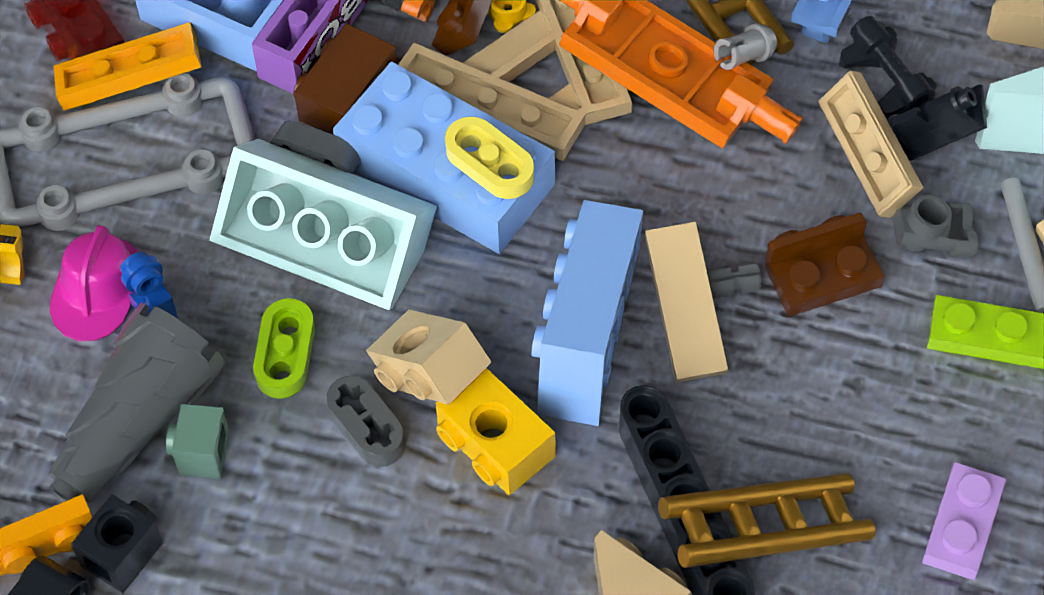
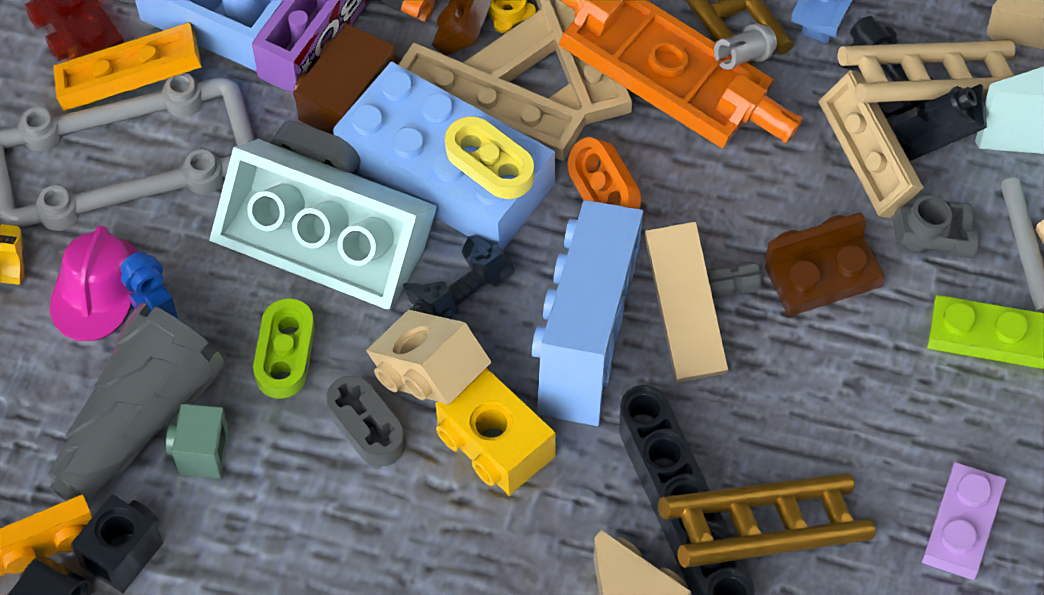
(487, 265): none -> black piece
(610, 182): none -> orange plate
(912, 59): none -> tan bar

